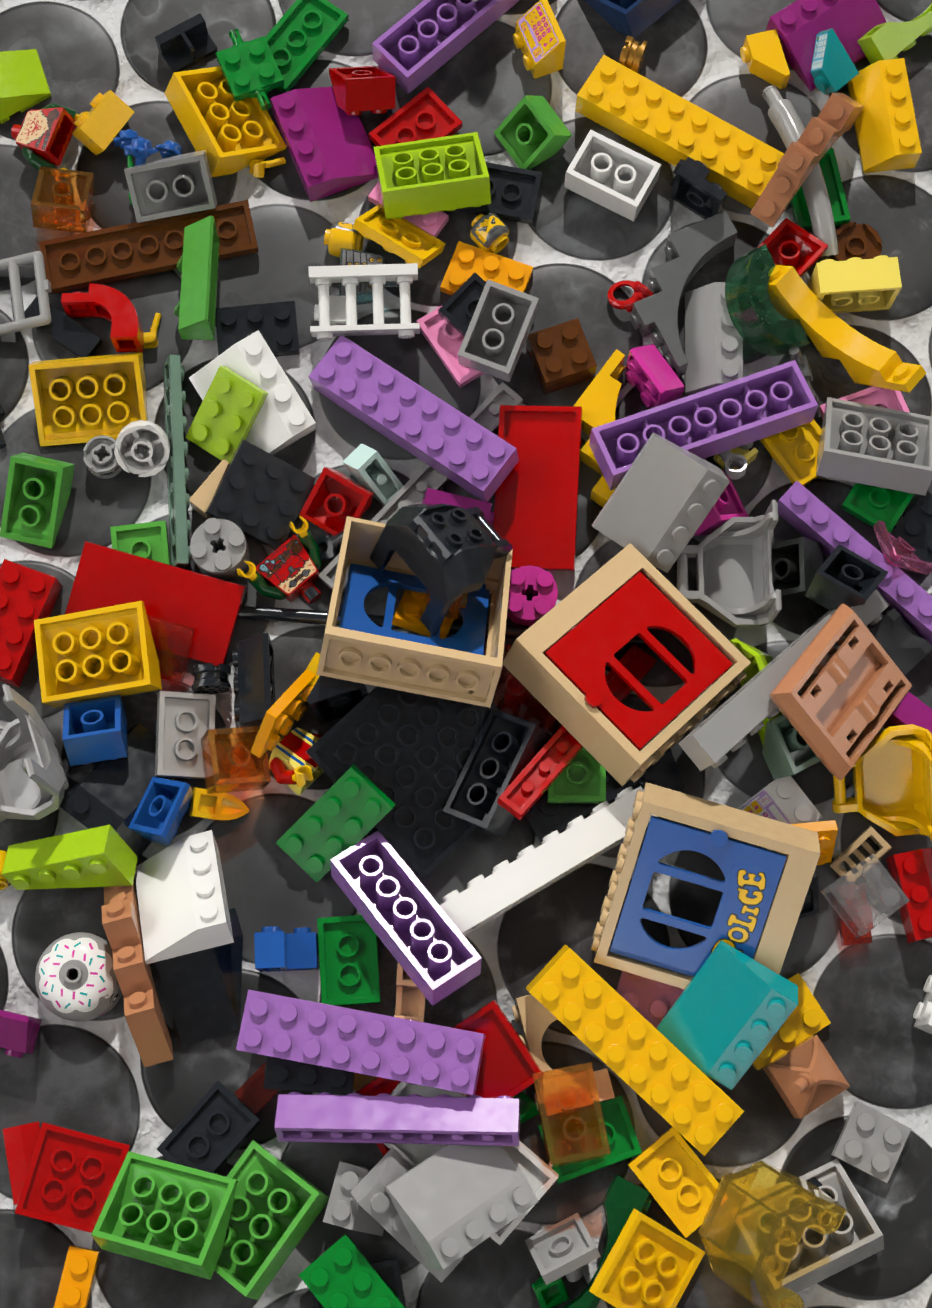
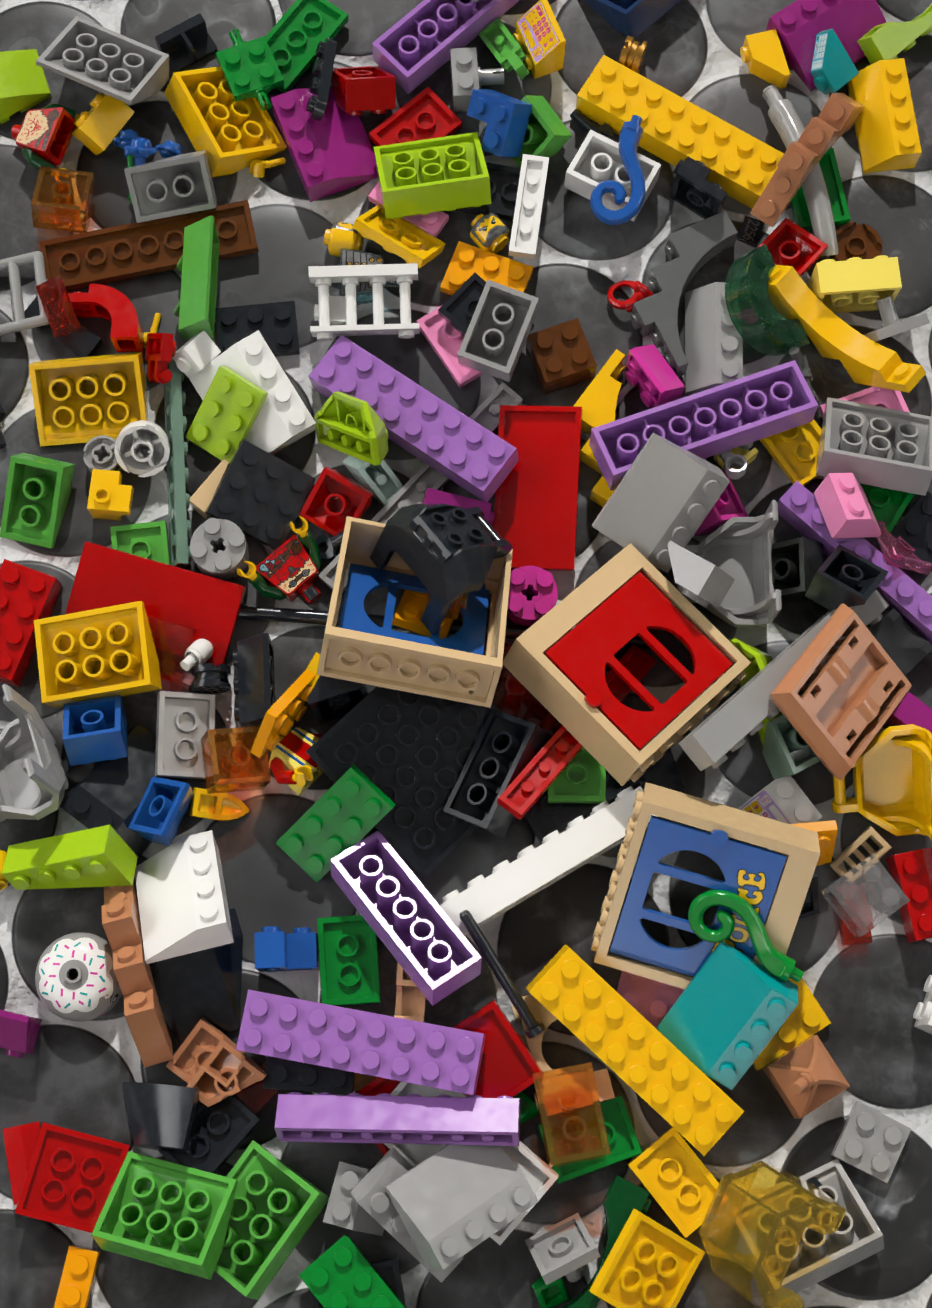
(58, 307): none -> clear red plate
(107, 61): none -> light grey slope
(108, 497): none -> yellow brick
(159, 351): none -> red plate
(160, 1114): none -> black slope
(196, 354): none -> white brick
(197, 654): none -> white cylinder
(213, 1064): none -> nougat slope
(321, 82): none -> black plate
(352, 428): none -> lime wedge
(468, 76): none -> light grey brick
(504, 47): none -> bright green hinge
(505, 121): none -> blue brick
(528, 206): none -> white plate
(533, 1027): none -> black bar
(587, 125): none -> black bar
(628, 143): none -> blue plant
(699, 578): none -> slope
(751, 230): none -> black sticker
(771, 959): none -> green plant
(846, 507): none -> bright pink slope
(891, 323): none -> light grey tile

